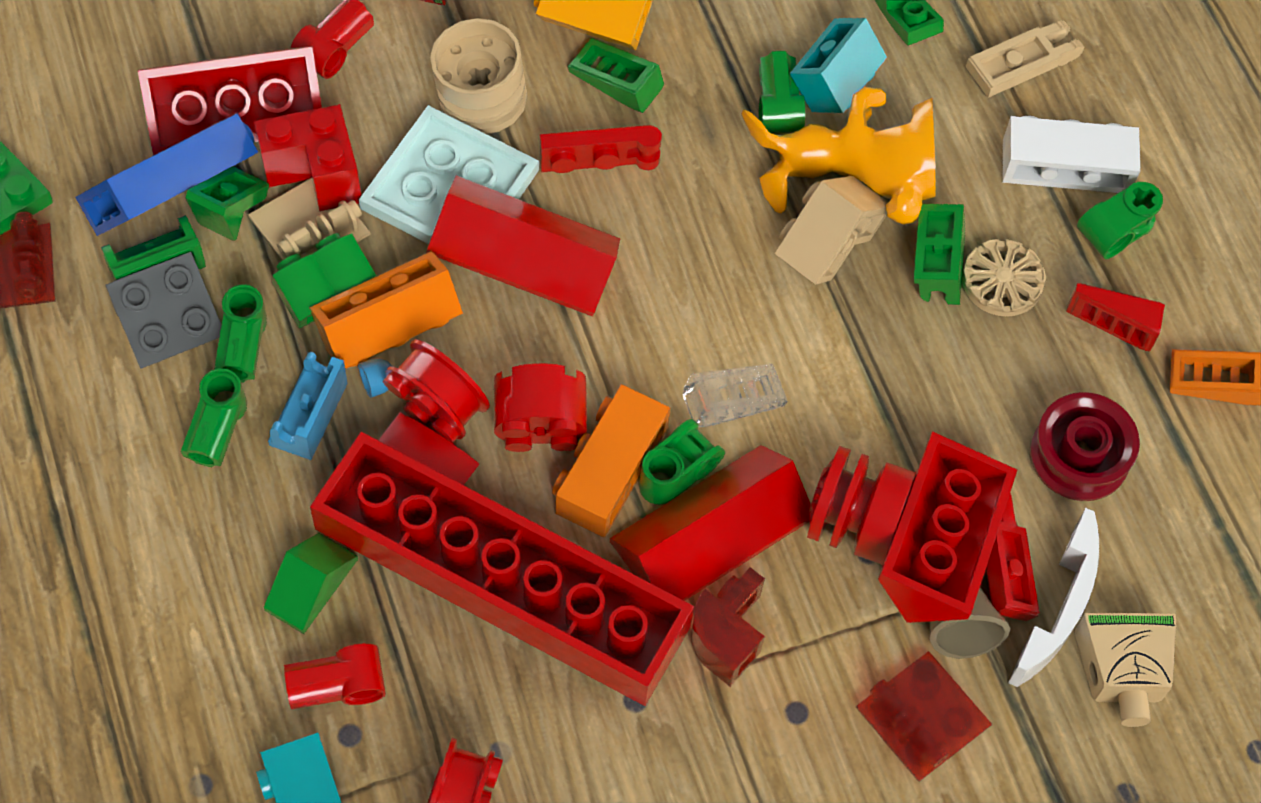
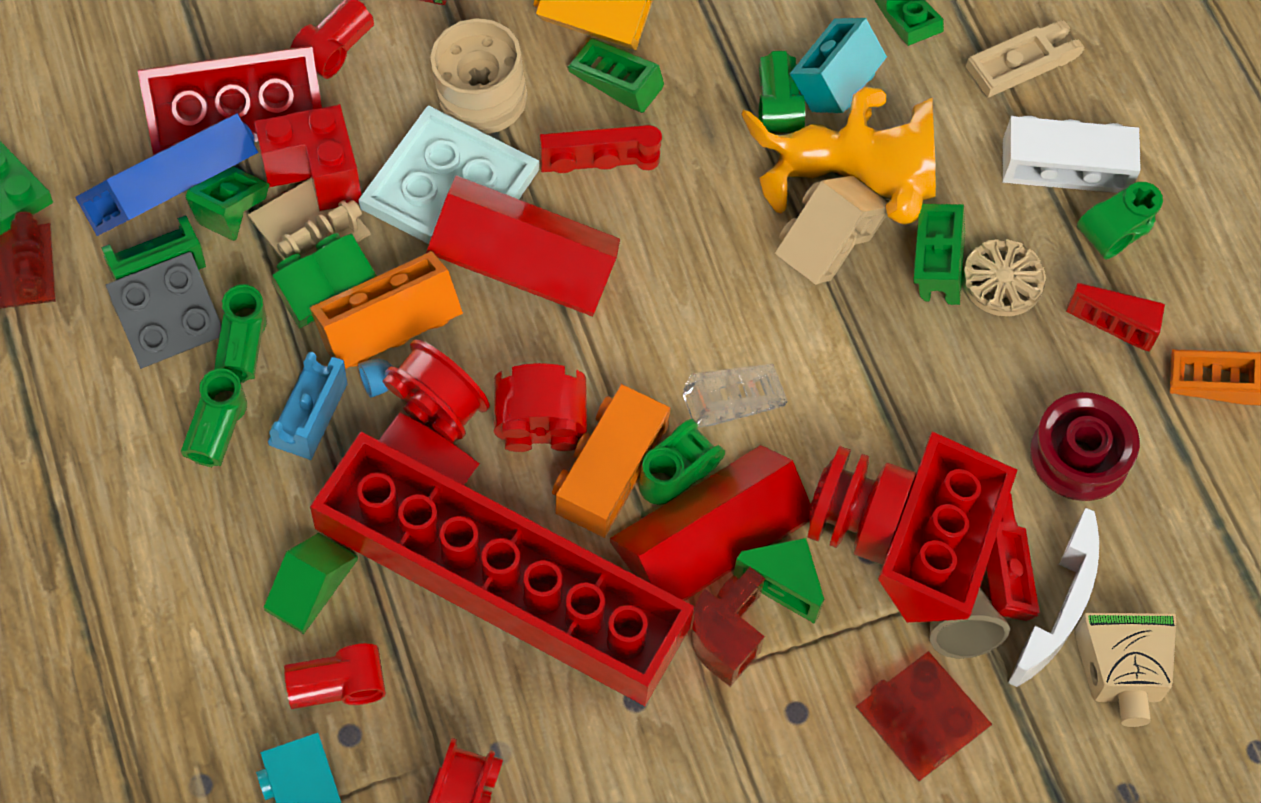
(787, 574): none -> green slope

